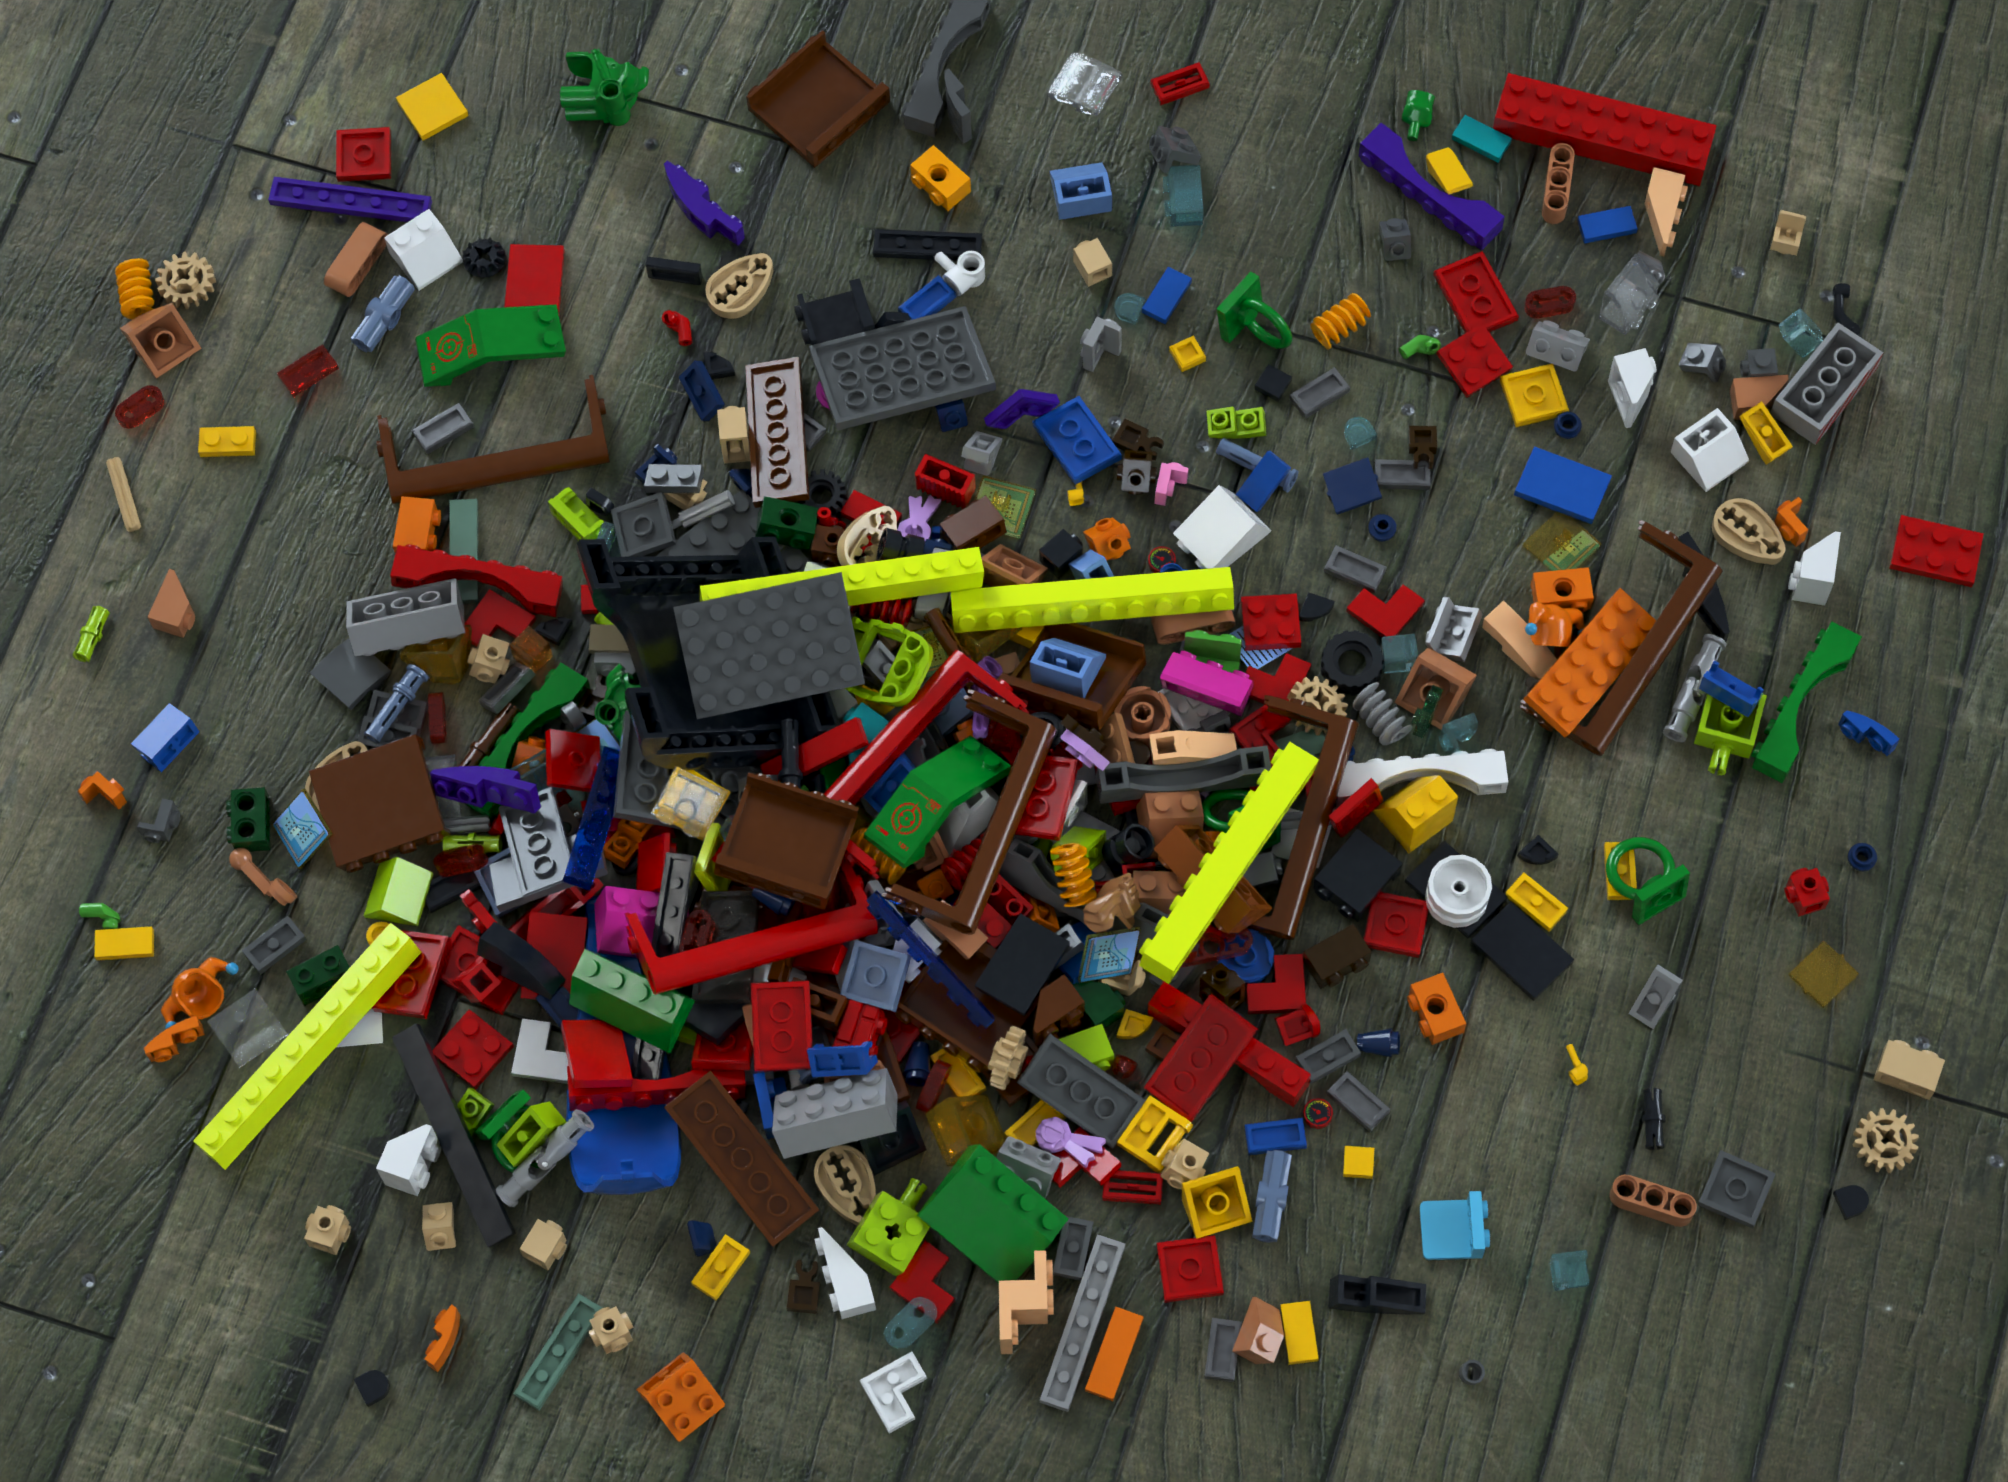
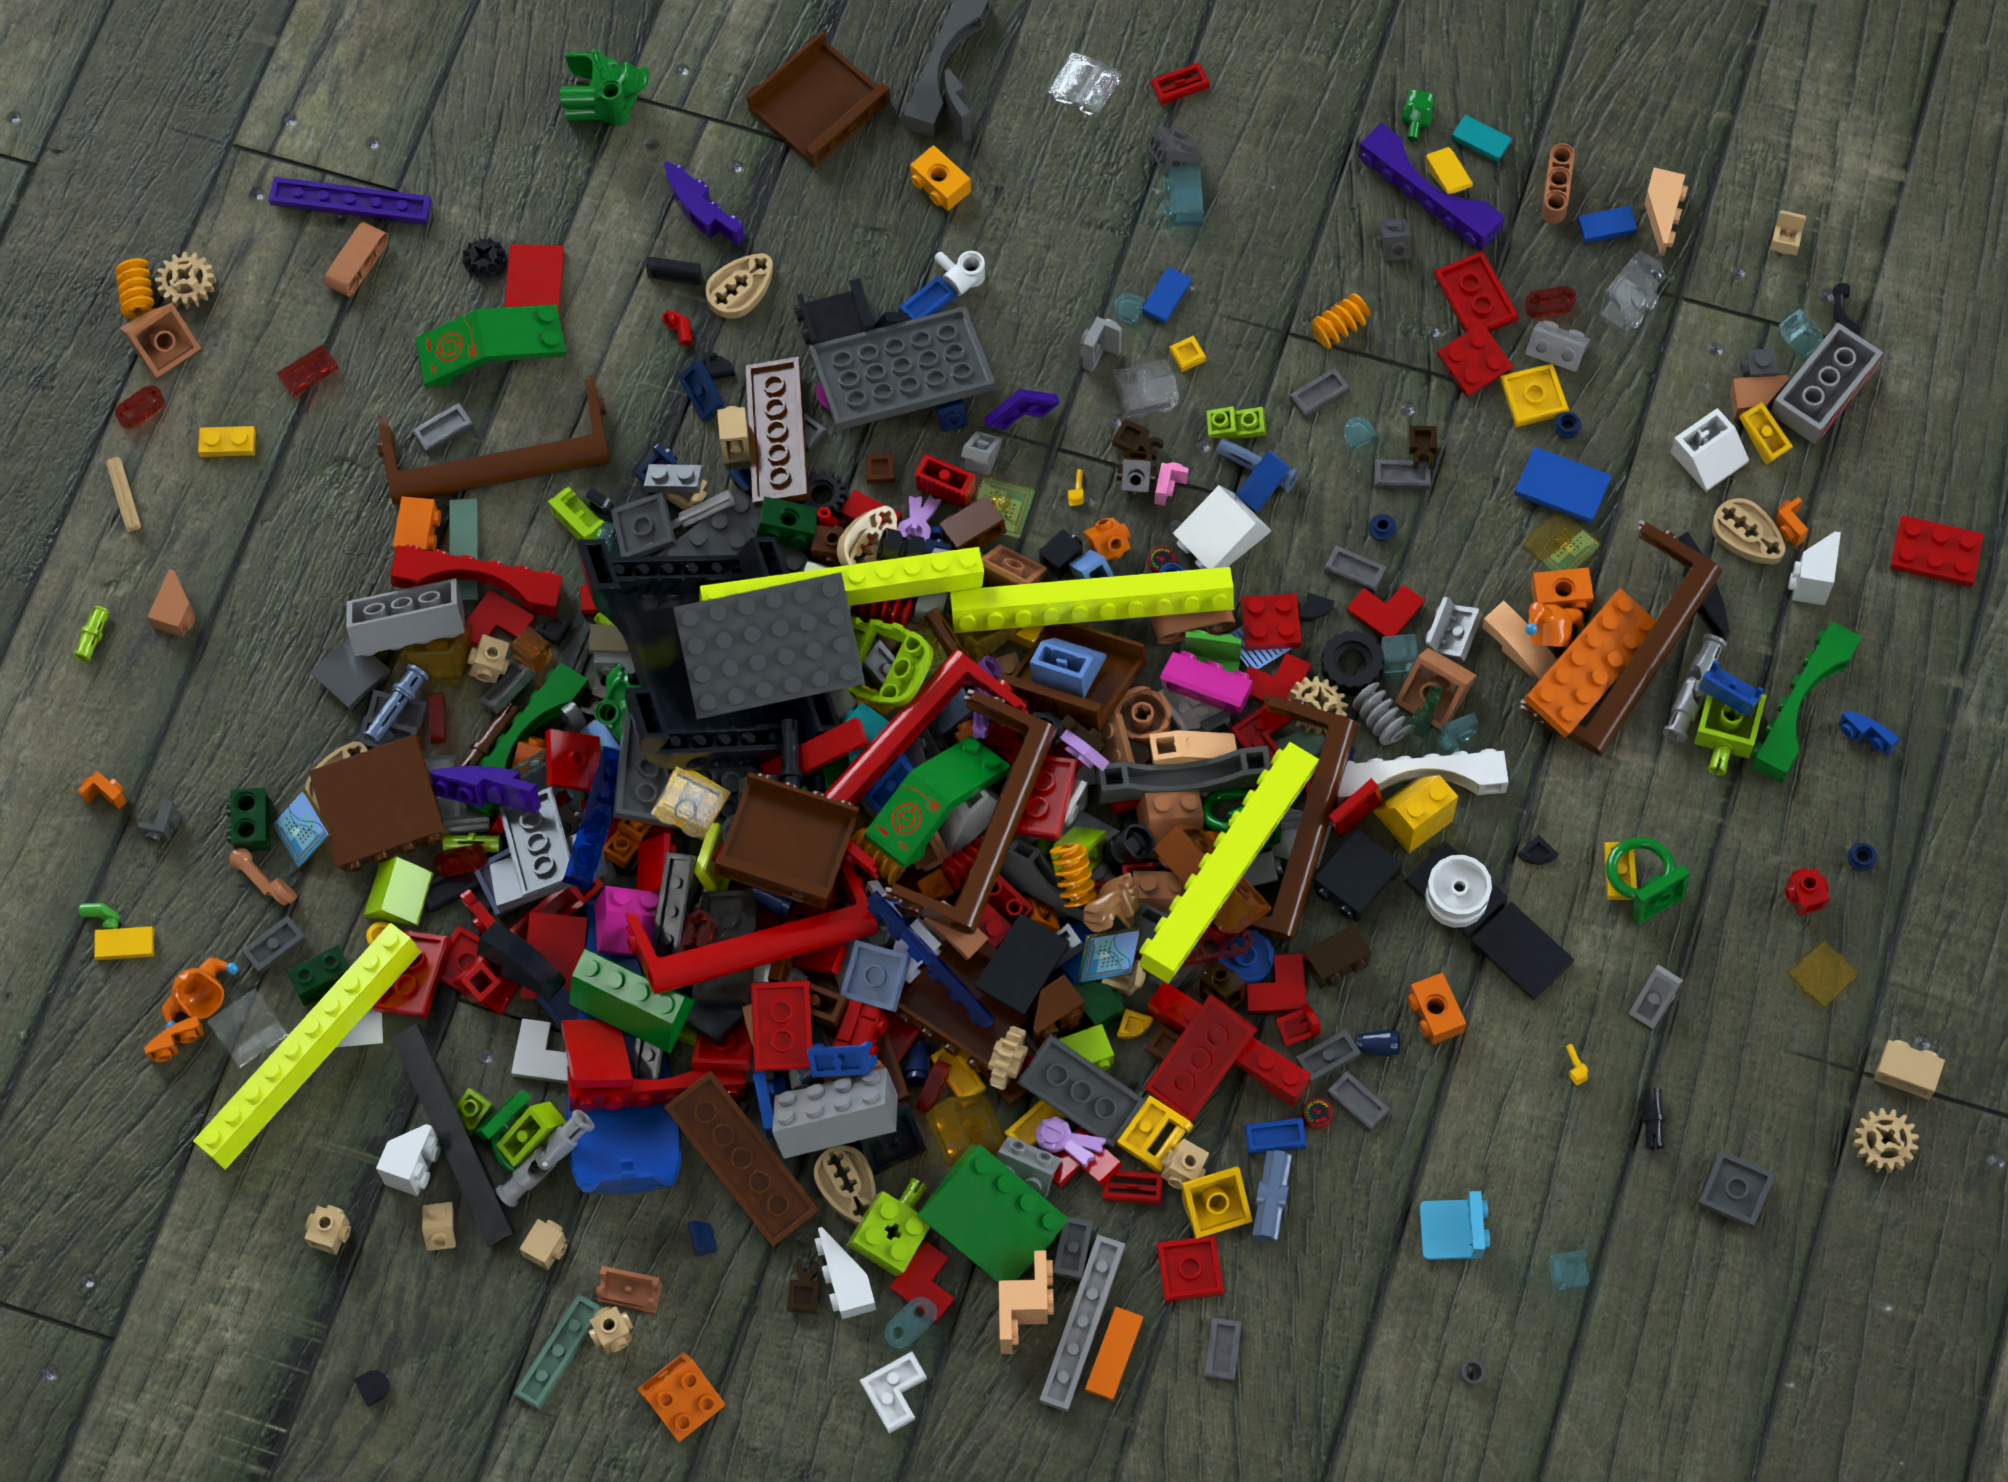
(165, 737): hinge -> none
(363, 154): red plate -> none
(382, 313): sand blue piece -> none
(423, 249): white slope -> none
(432, 106): yellow tile -> none
(446, 1328): orange slope -> none
(472, 1049): red plate -> none
(629, 1290): none -> nougat hinge
(720, 1267): yellow plate -> none
(880, 468): none -> reddish brown plate
(924, 244): black tile -> none
(1077, 440): blue tile -> none
(1081, 190): medium blue slope -> none
(1092, 261): tan brick -> none
(1124, 1065): clear red hinge -> none
(1146, 388): none -> clear slope
(1241, 310): green tile -> none
(1260, 1333): nougat slope -> none
(1273, 383): black tile -> none
(1299, 1332): yellow tile -> none
(1352, 485): dark blue piece -> none
(1358, 1162): yellow tile -> none
(1377, 1295): black slope -> none
(1396, 924): red tile -> none
(1420, 344): bright green arm -> none
(1536, 902): yellow plate -> none
(1603, 128): red brick -> none
(1631, 382): white slope -> none
(1668, 1199): nougat beam -> none
(1703, 359): dark grey bracket -> none
(1851, 1200): black tile -> none

